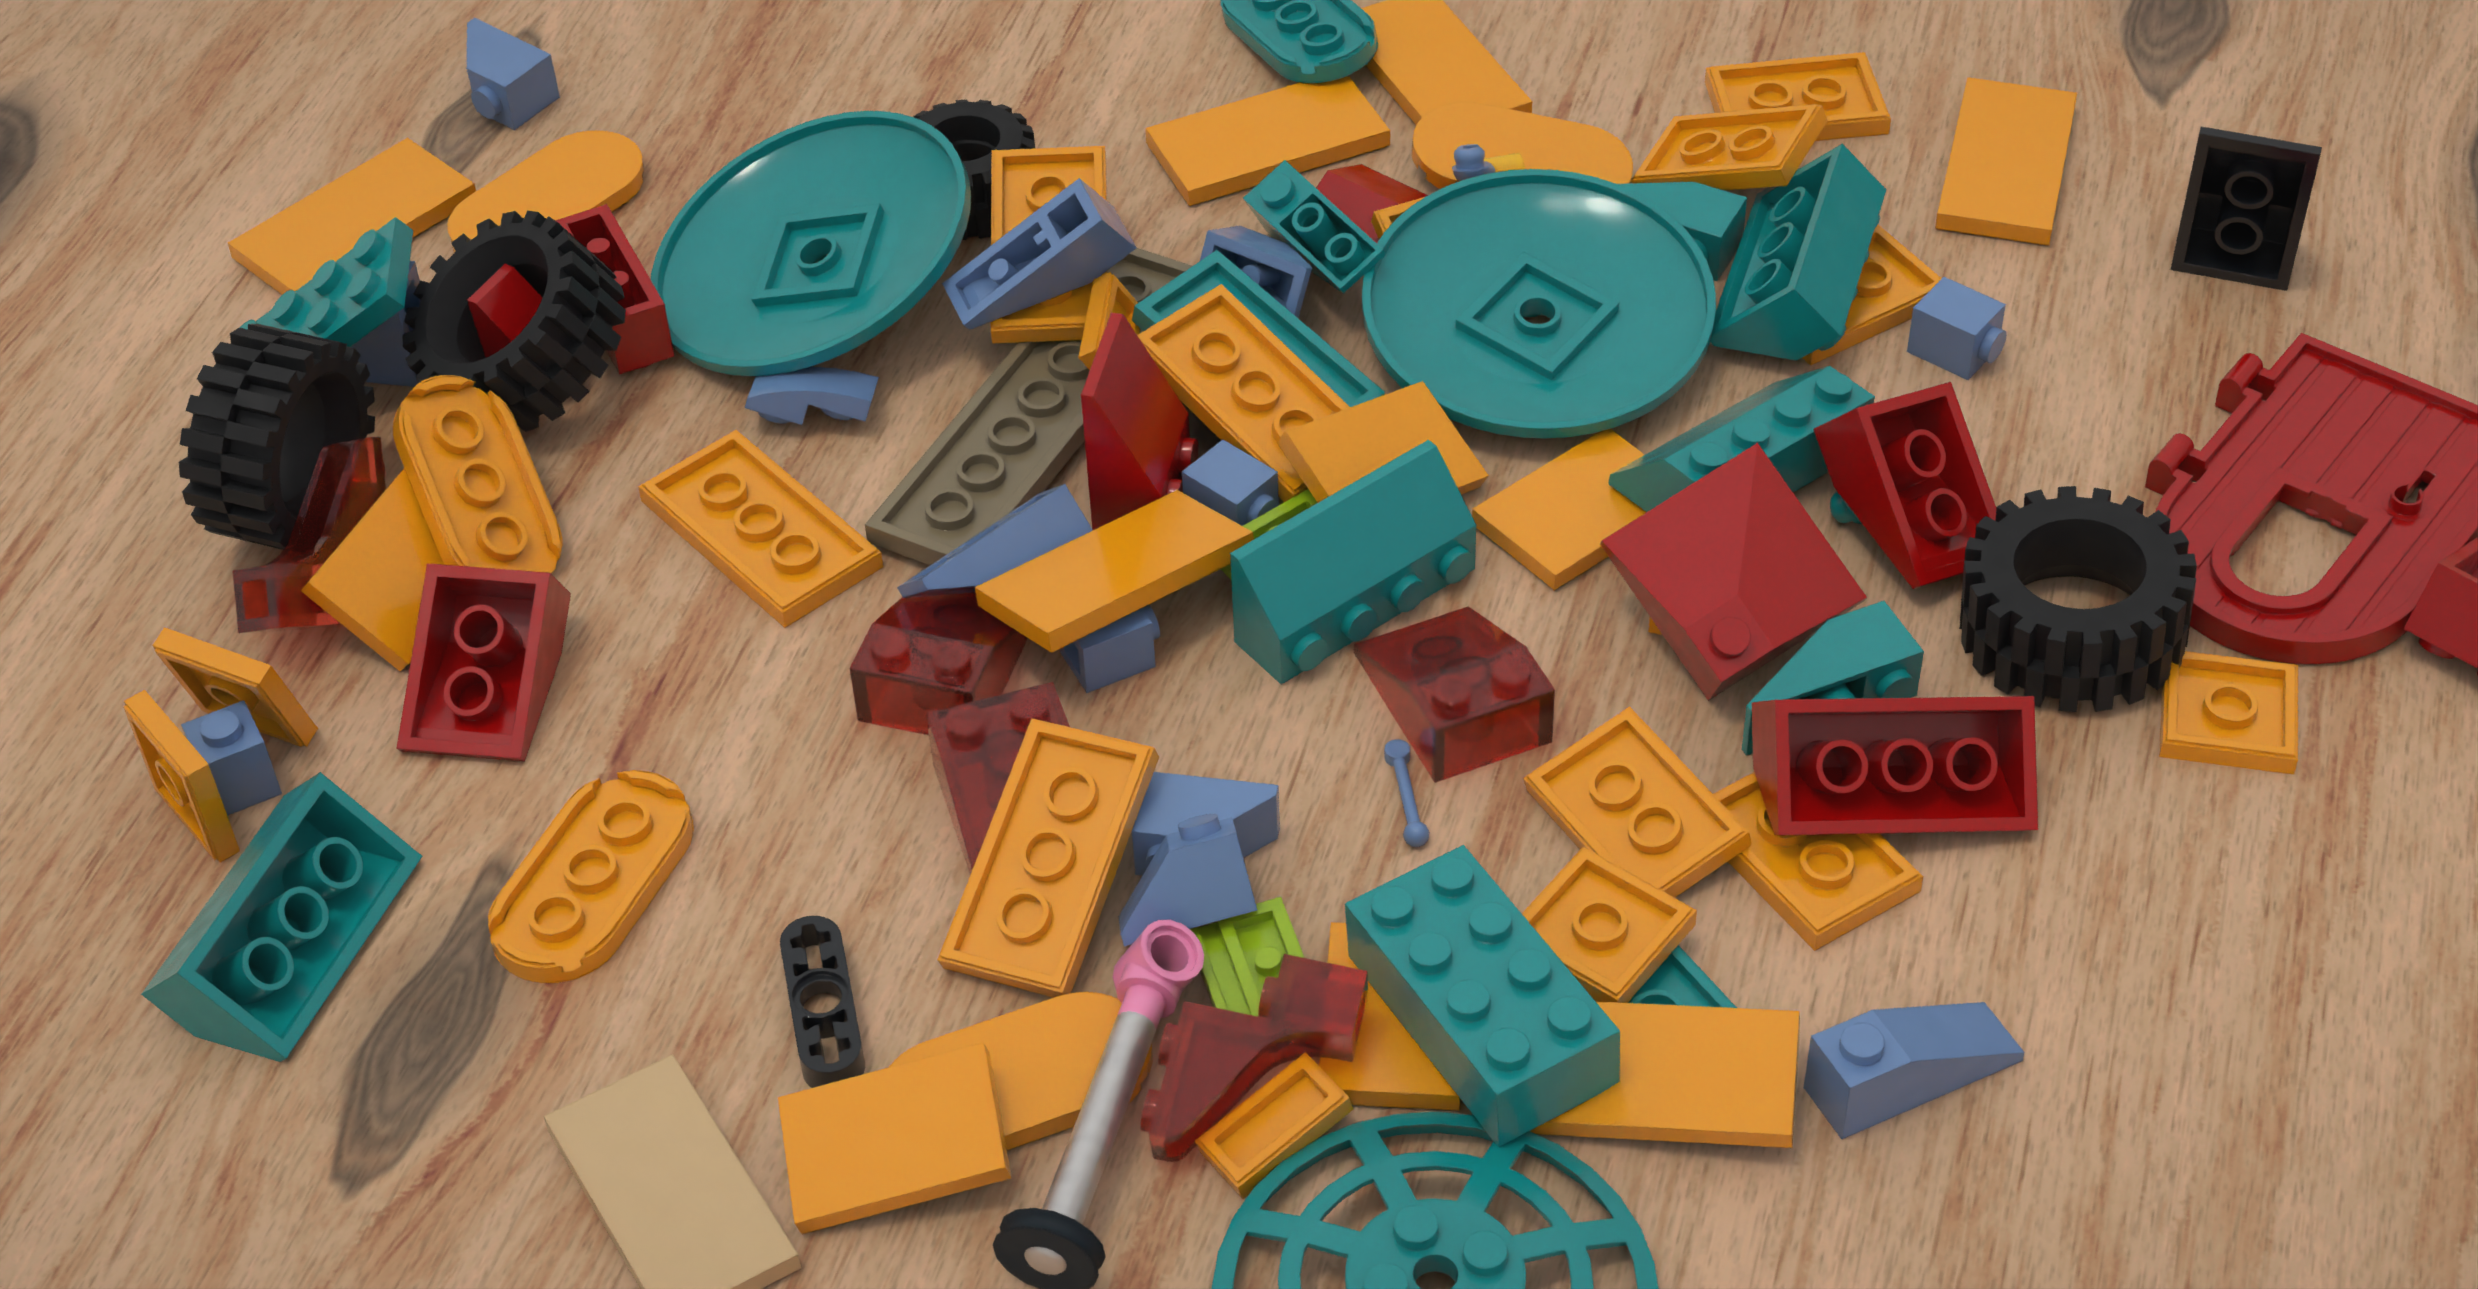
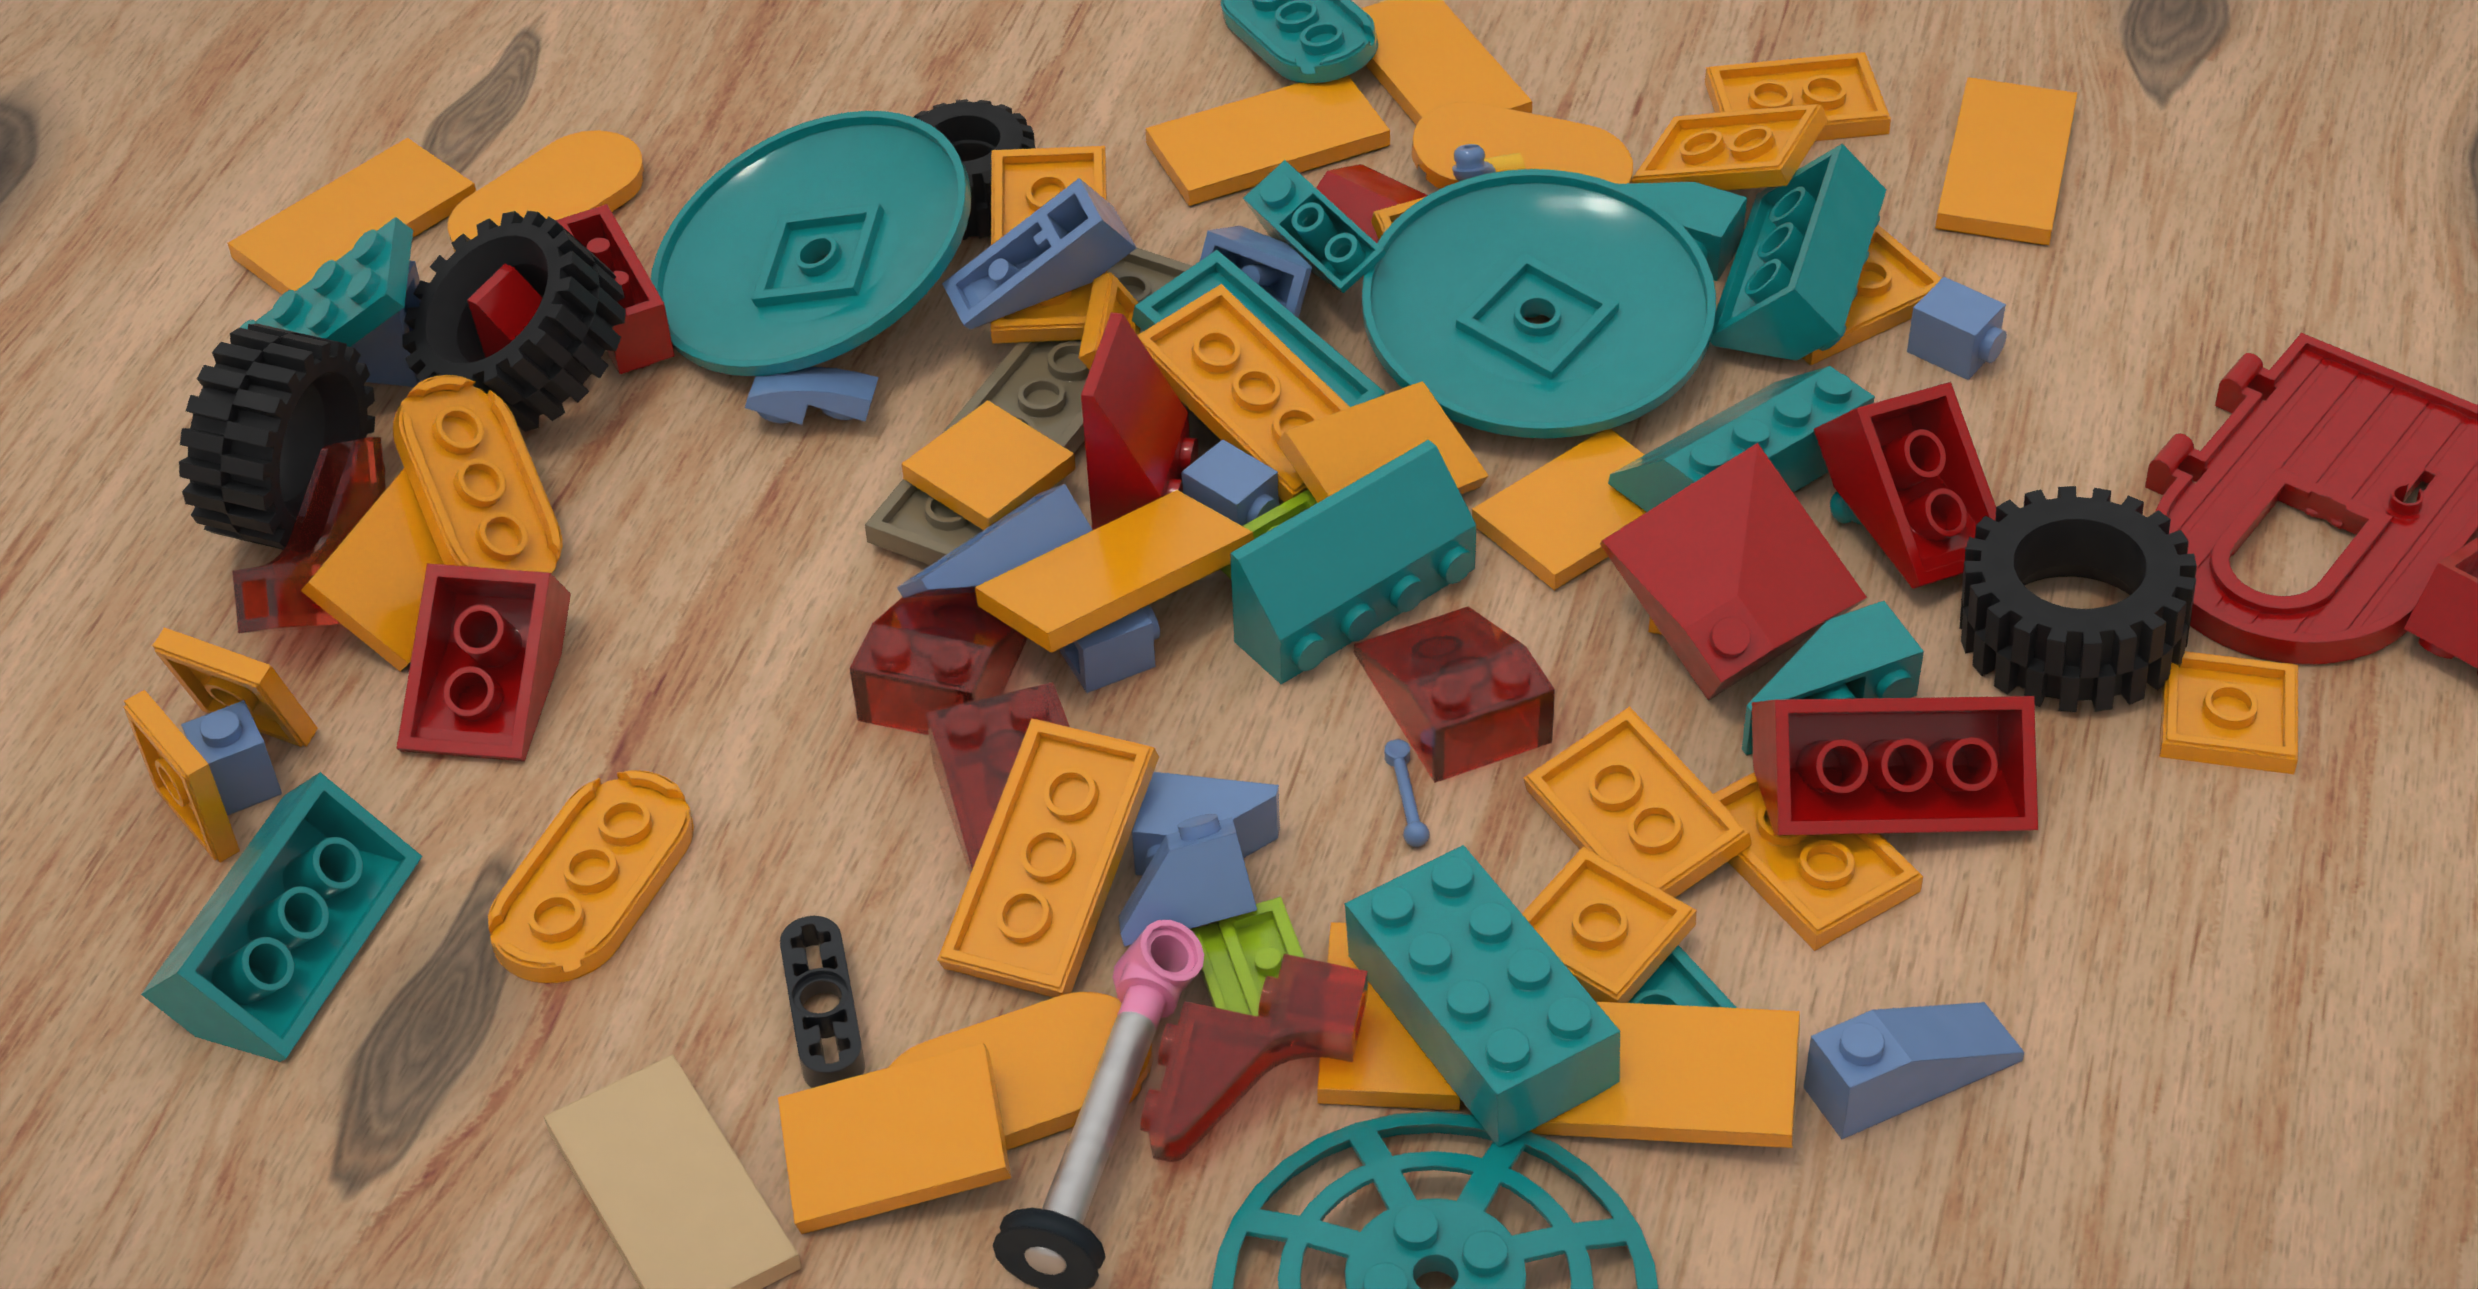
(507, 75): medium blue slope -> none
(761, 528): light orange tile -> none
(988, 465): none -> light orange tile
(1274, 1124): light orange tile -> none
(2245, 208): black slope -> none

